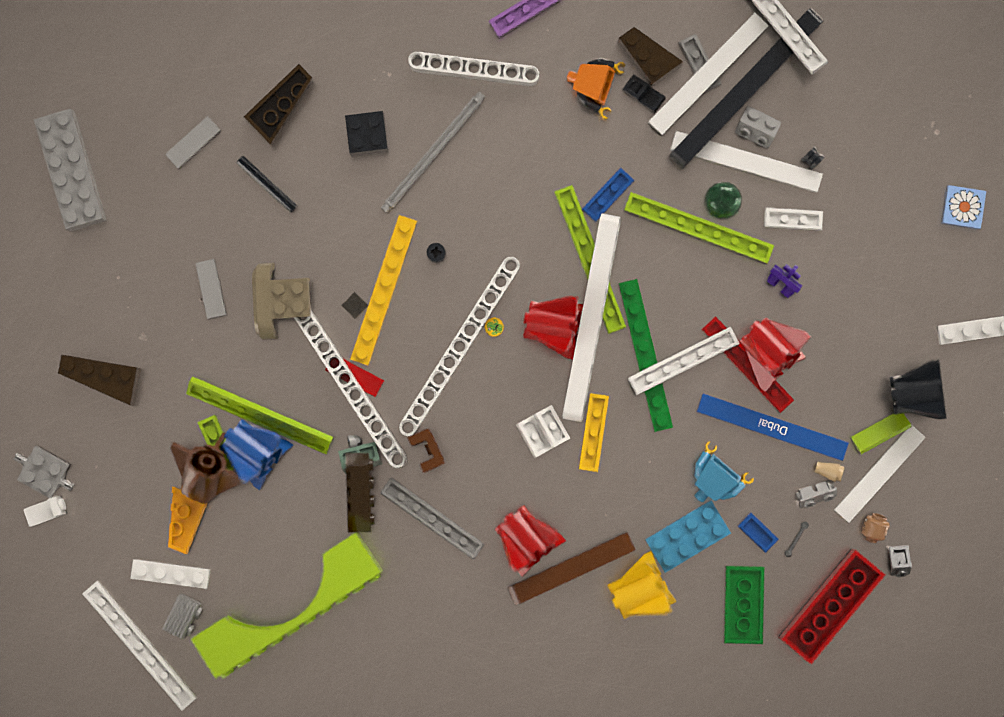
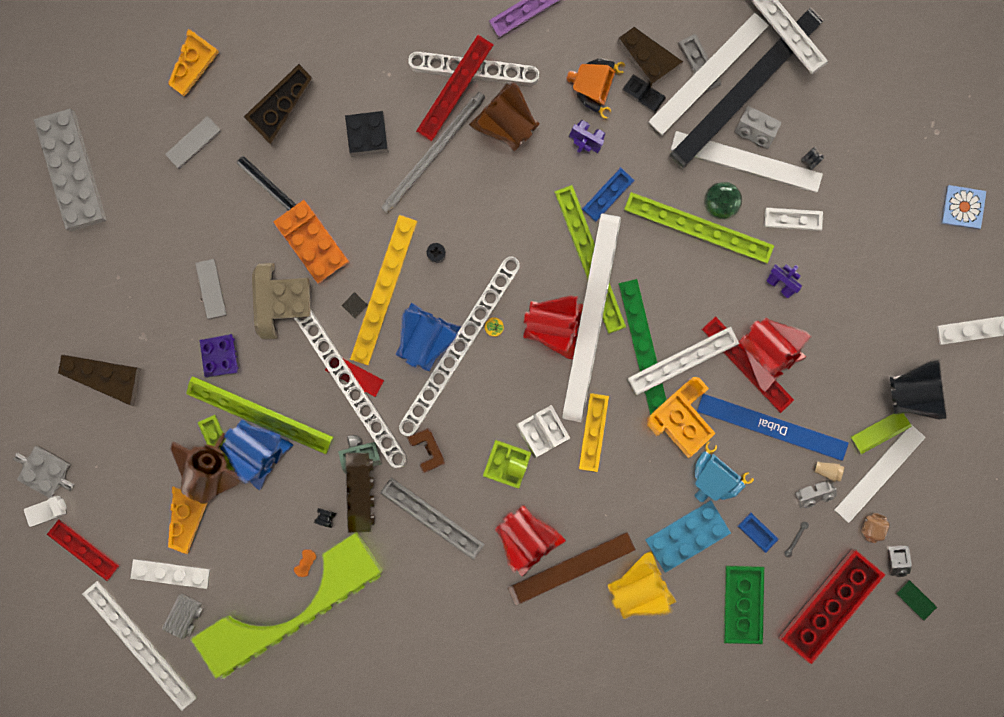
(83, 550): none -> red tile
(193, 61): none -> light orange wing
(218, 356): none -> dark purple hinge
(308, 557): none -> orange piece
(311, 241): none -> orange piece
(324, 517): none -> black wheel
(424, 337): none -> blue brick
(455, 87): none -> red tile
(507, 117): none -> reddish brown brick
(507, 464): none -> lime plate
(585, 139): none -> dark purple hips
(681, 419): none -> light orange piece
(916, 600): none -> dark green tile

